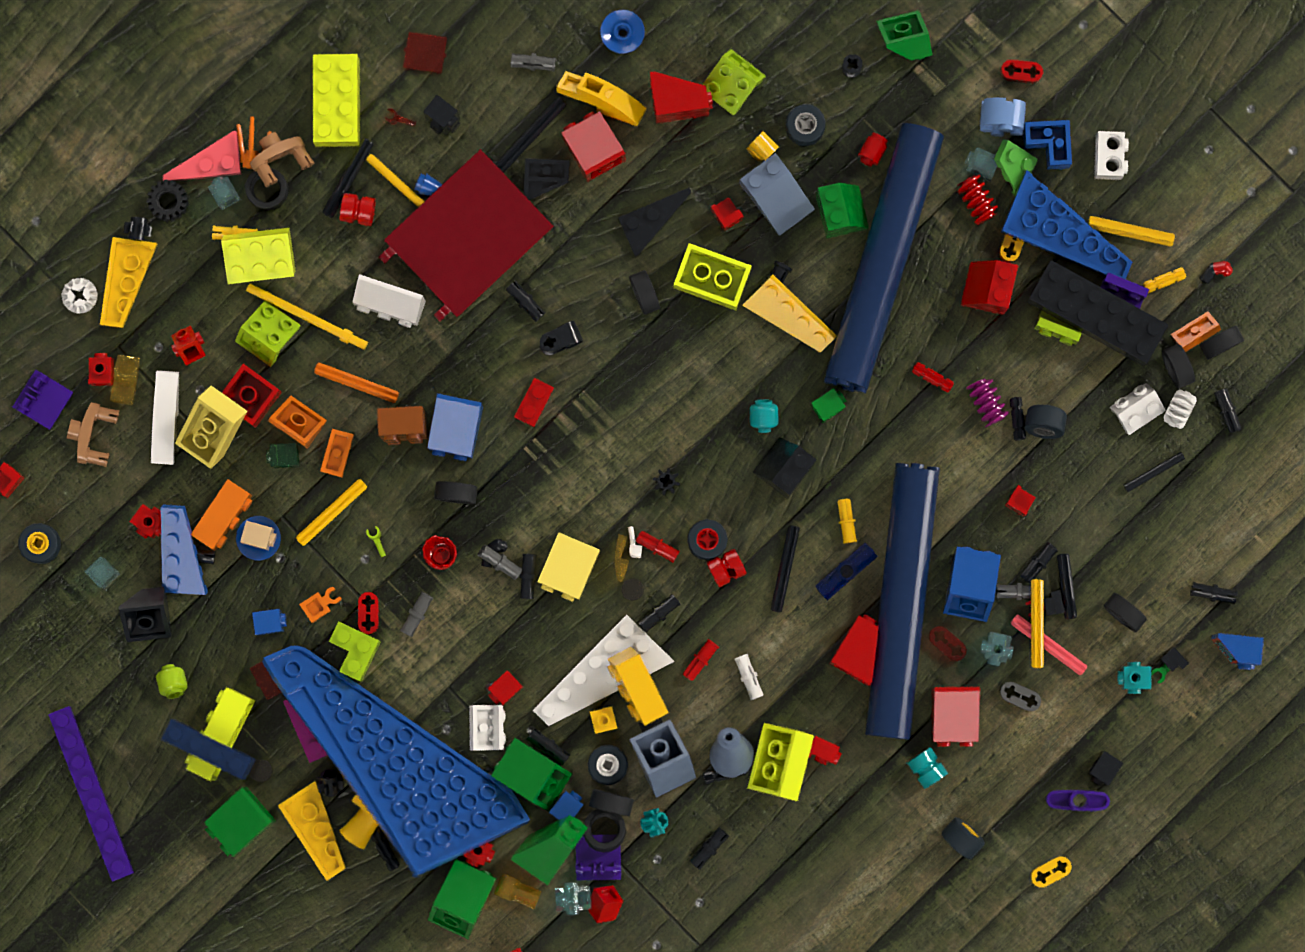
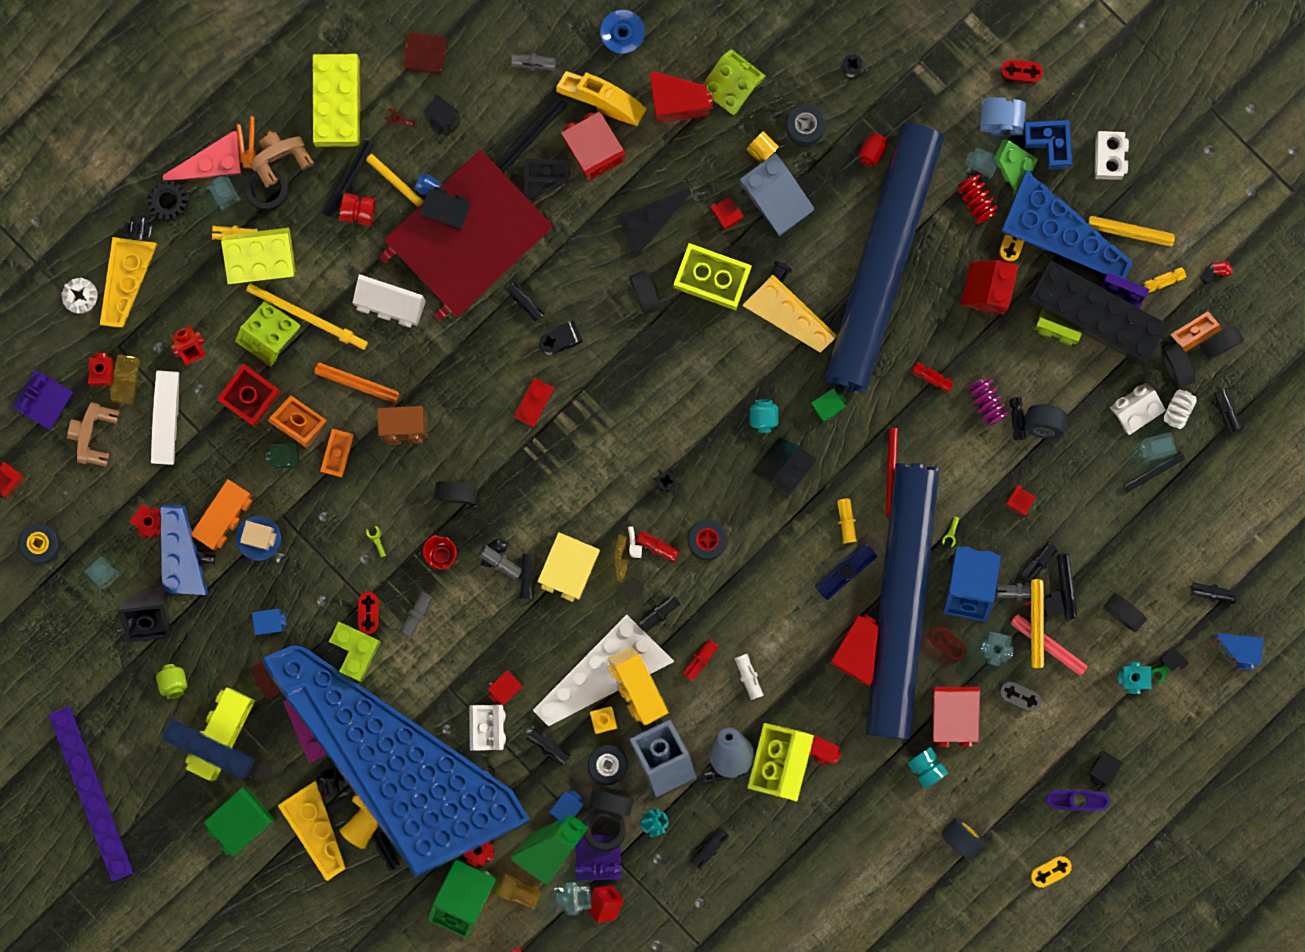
(210, 427): light yellow brick -> none
(317, 606): orange plate -> none
(331, 512): yellow axle -> none
(445, 208): none -> black brick
(454, 427): slope -> none
(531, 774): green slope -> none
(726, 568): red wheel -> none
(785, 568): black axle -> none
(841, 209): green slope -> none
(892, 458): none -> red bar
(906, 35): green slope -> none
(951, 532): none -> lime hand
(1158, 447): none -> clear light blue brick

